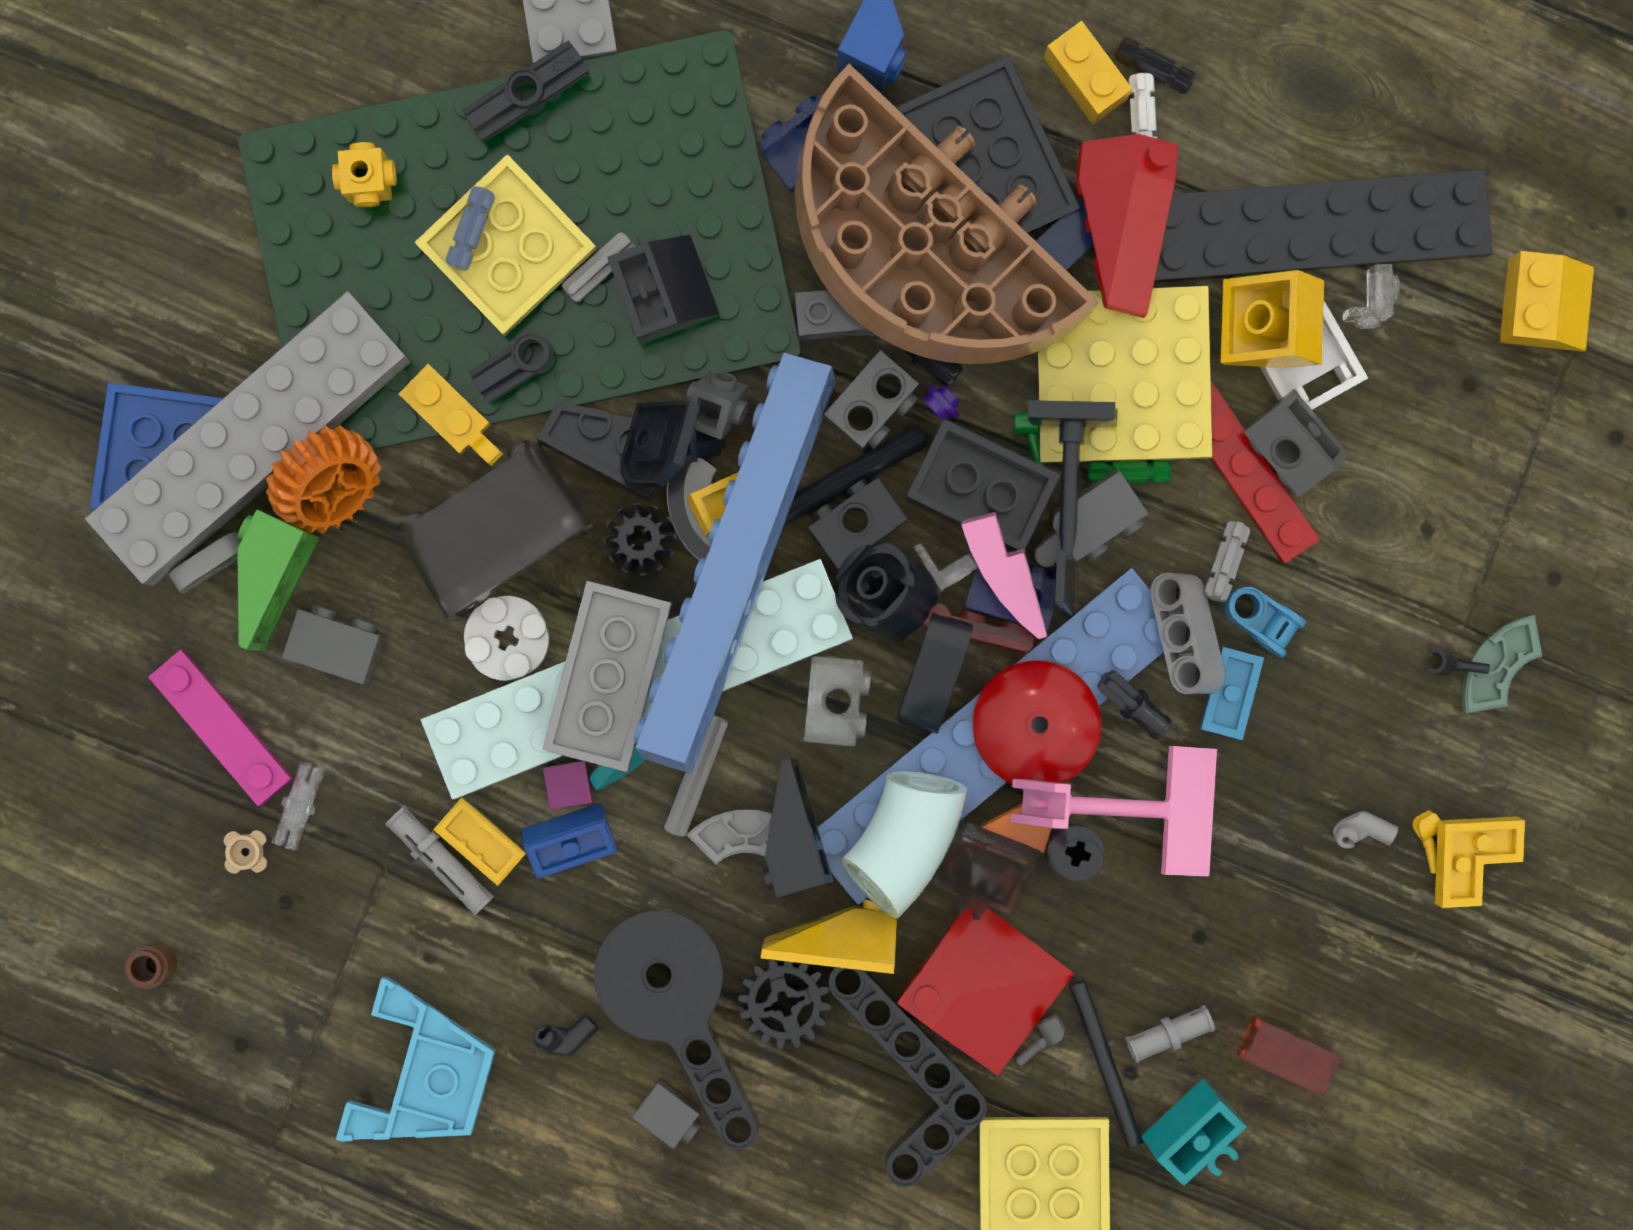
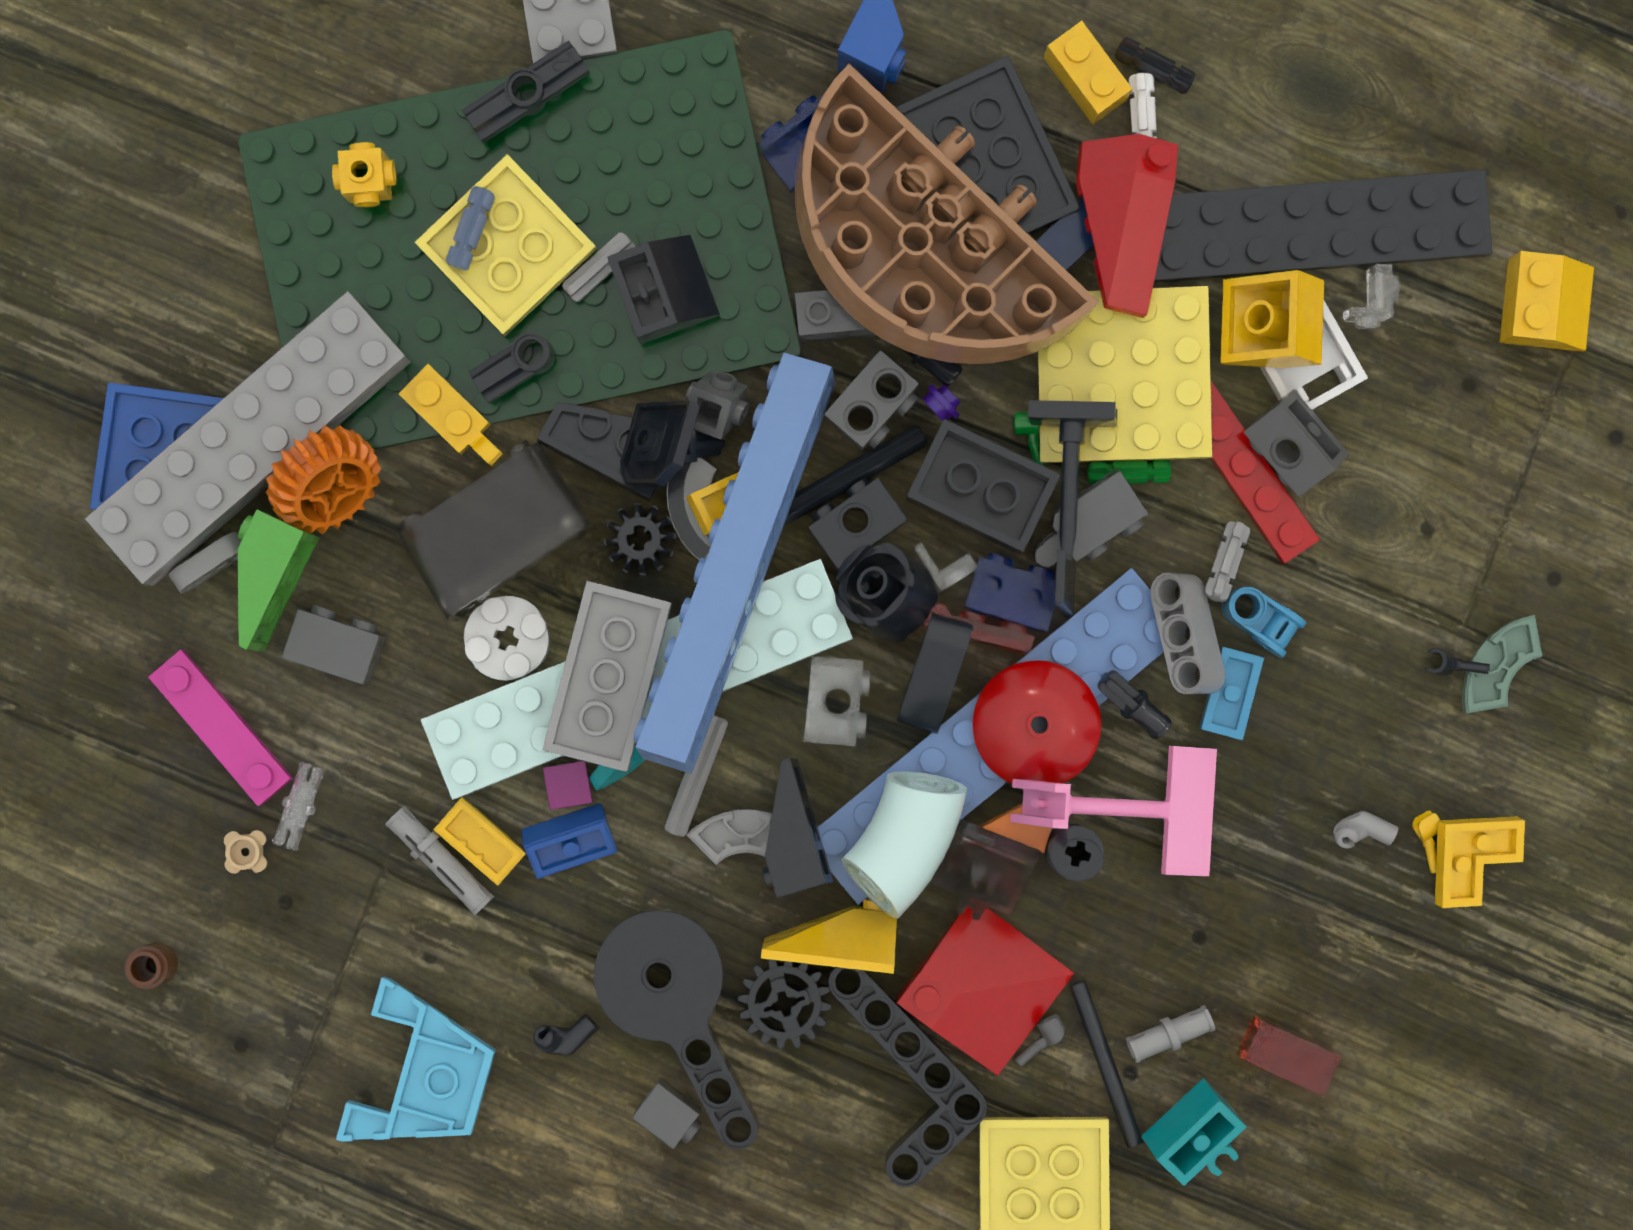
(1005, 572): bright pink slope -> none

